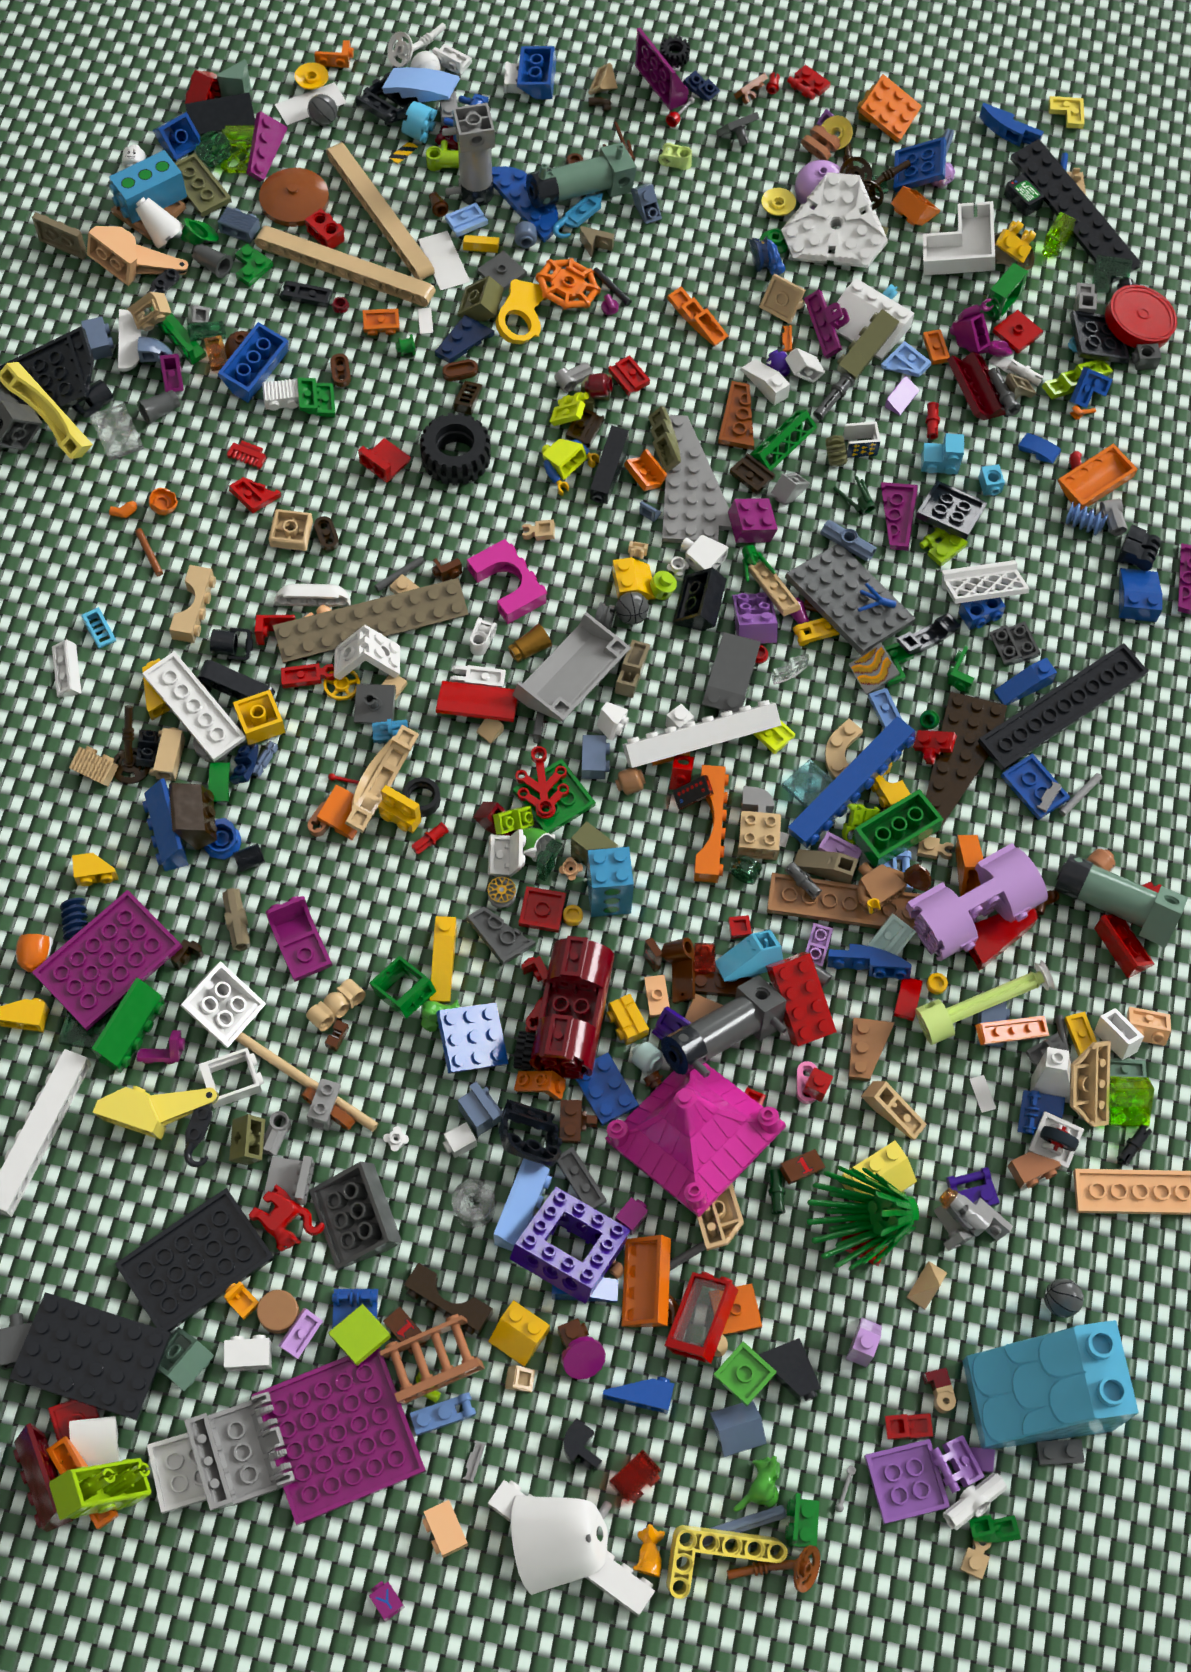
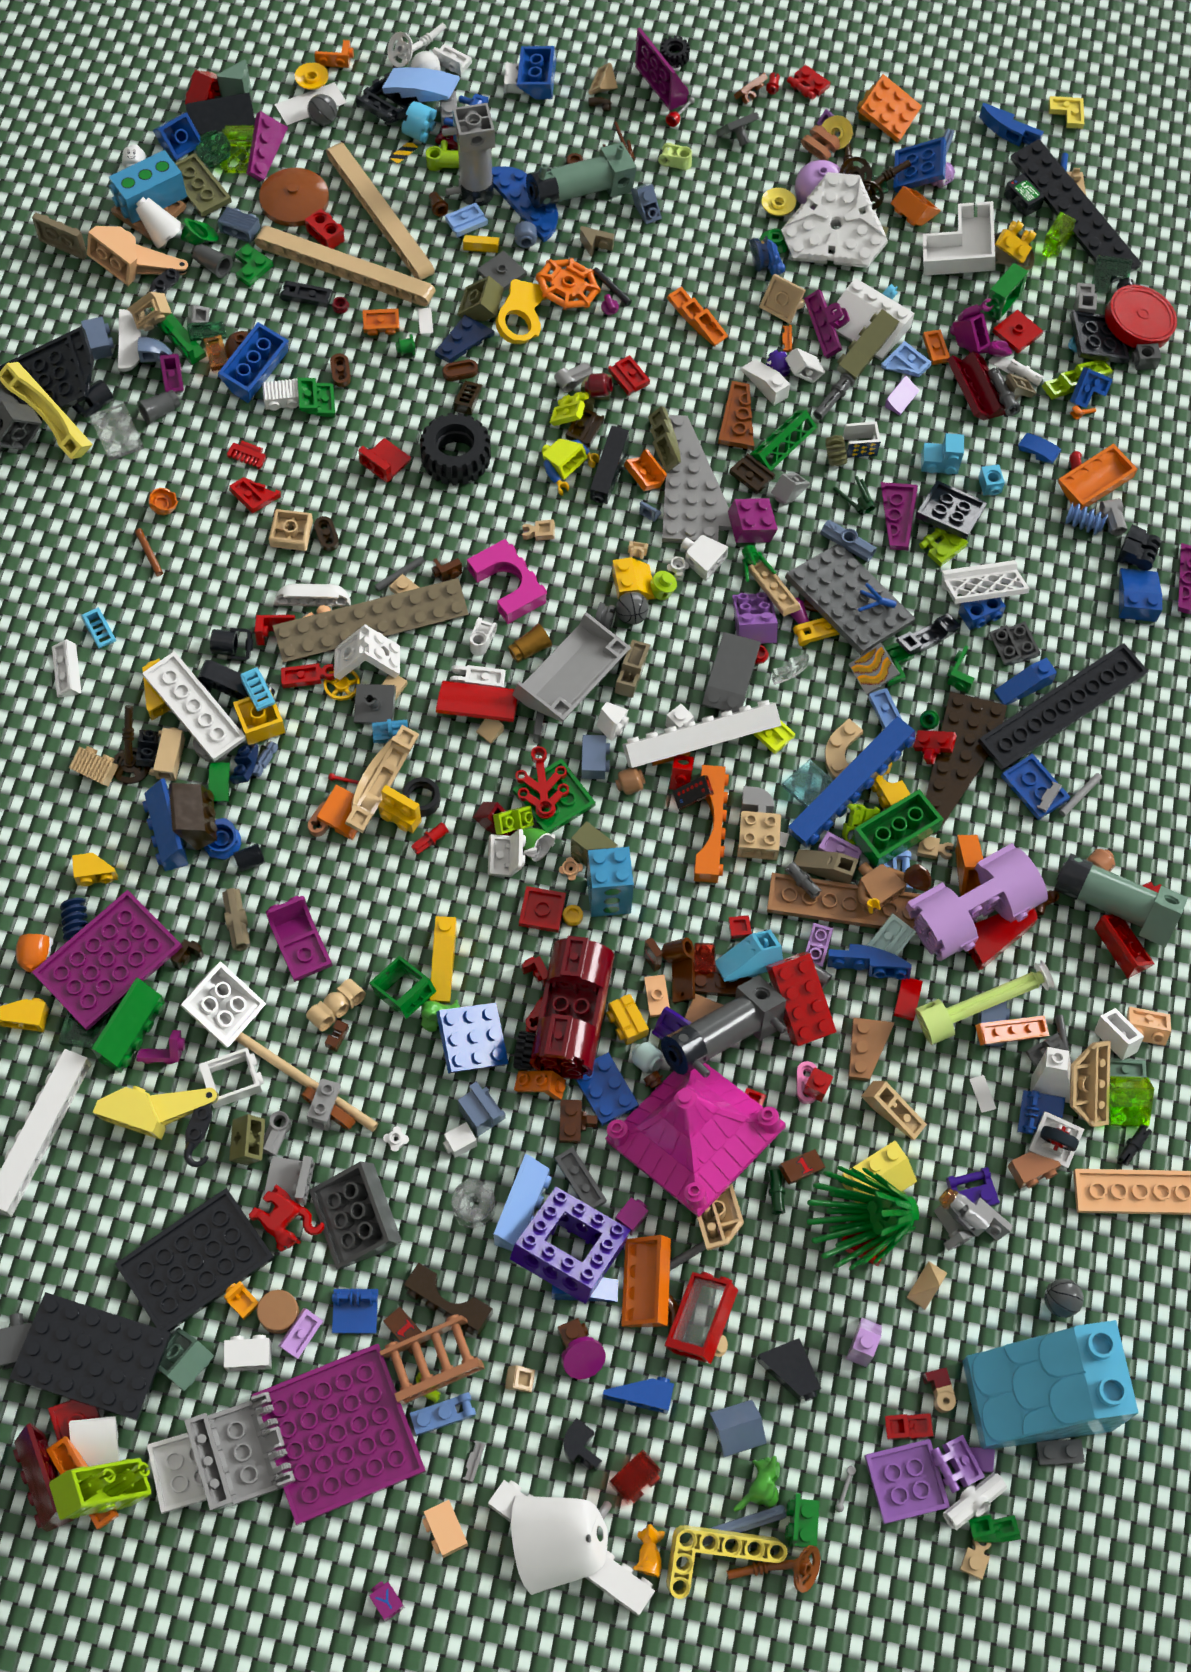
(124, 511): orange arm -> none
(186, 624): tan arch -> none
(253, 678): none -> medium azure slope
(359, 1334): lime tile -> none
(445, 260): white sticker -> none
(498, 936): dark grey wing -> none
(501, 893): light grey wheel -> none
(519, 1333): yellow slope -> none
(531, 1148): black slope -> none
(546, 859): clear green hinge -> none
(578, 214): dark azure plate -> none
(616, 1269): medium nougat hand -> none
(700, 87): dark blue slope -> none
(700, 599): black slope -> none
(744, 1312): orange plate -> none
(744, 1373): bright green tile -> none
(746, 869): clear green wheel -> none
(932, 420): red pin -> none
(936, 983): yellow tile -> none
(1080, 1031): yellow plate -> none

